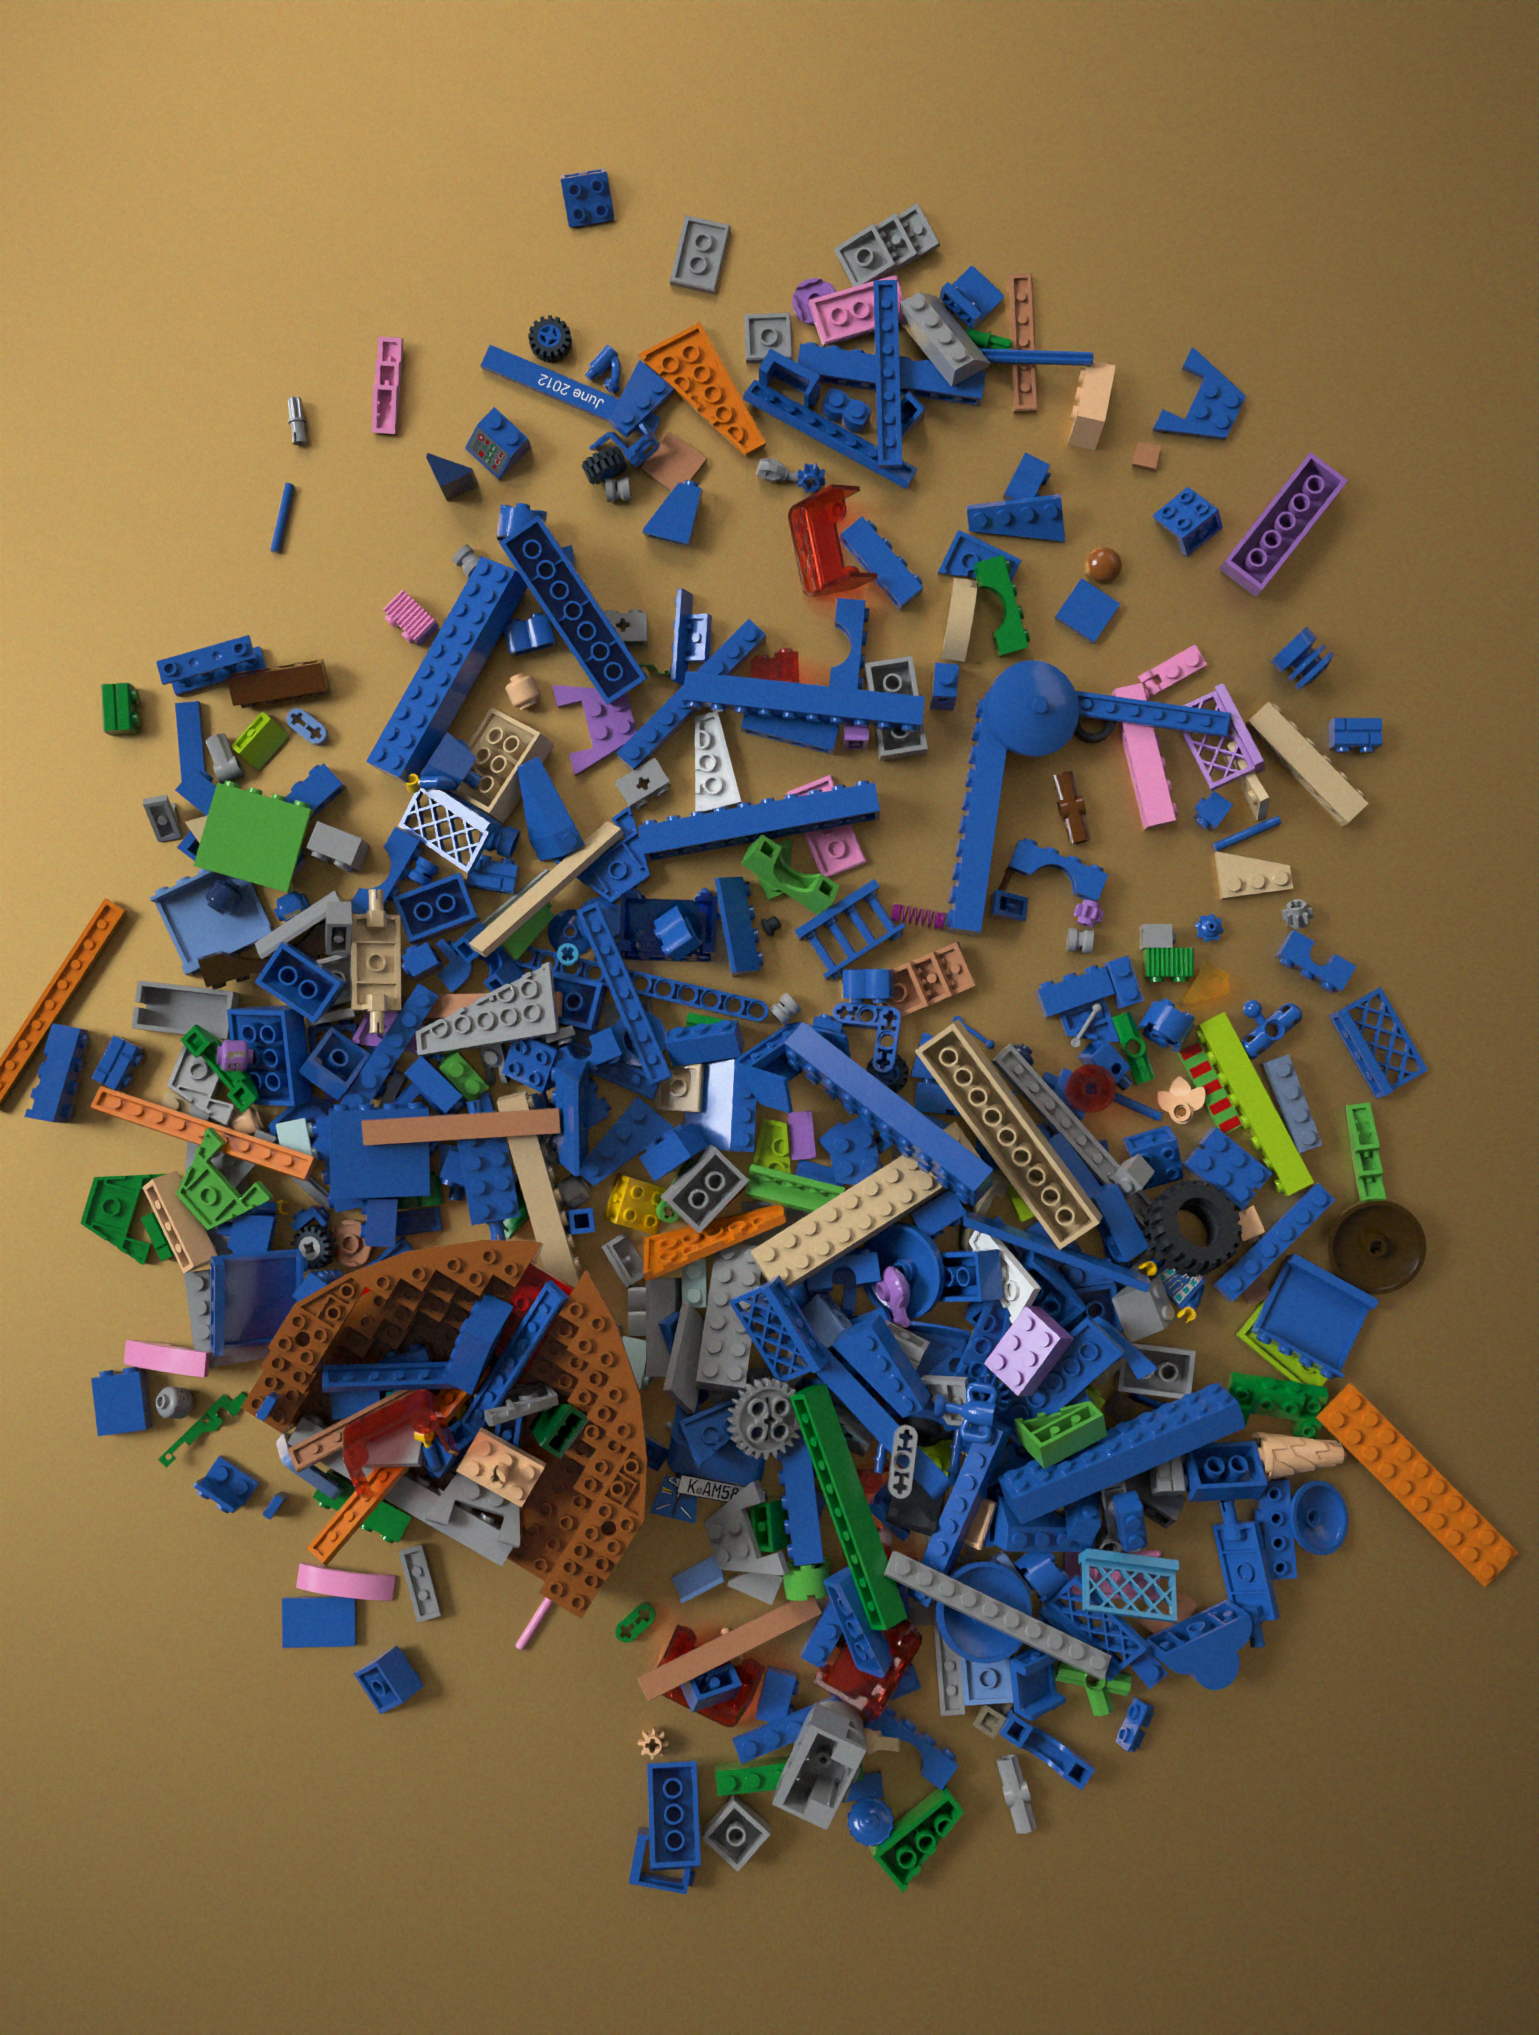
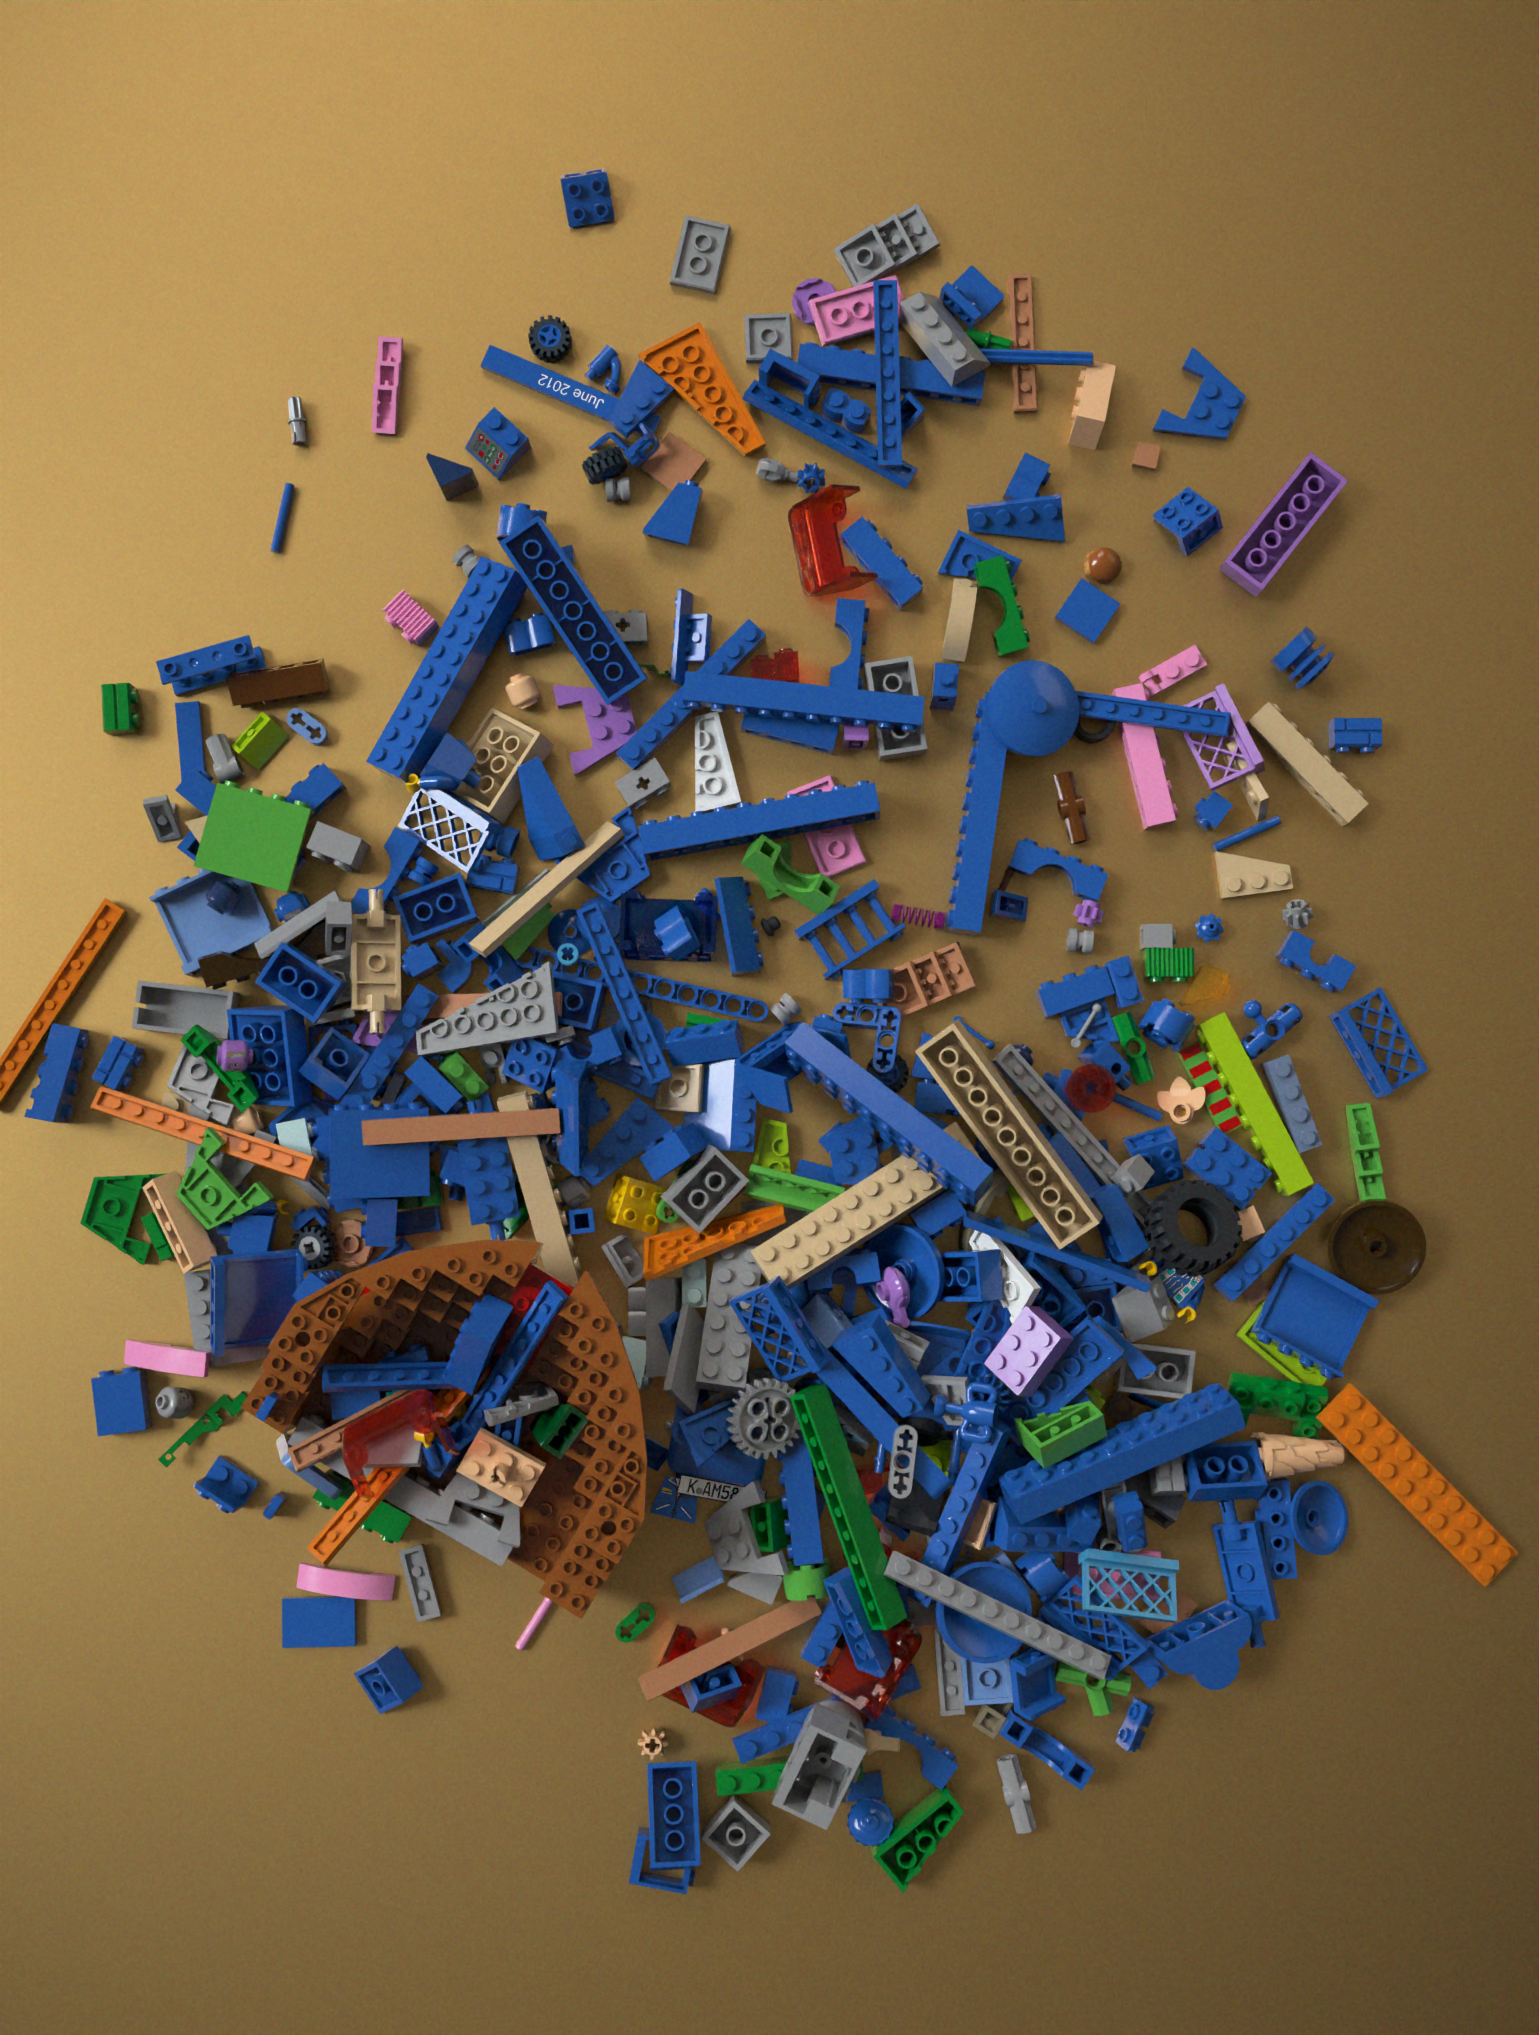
(801, 1135): medium lavender panel -> none

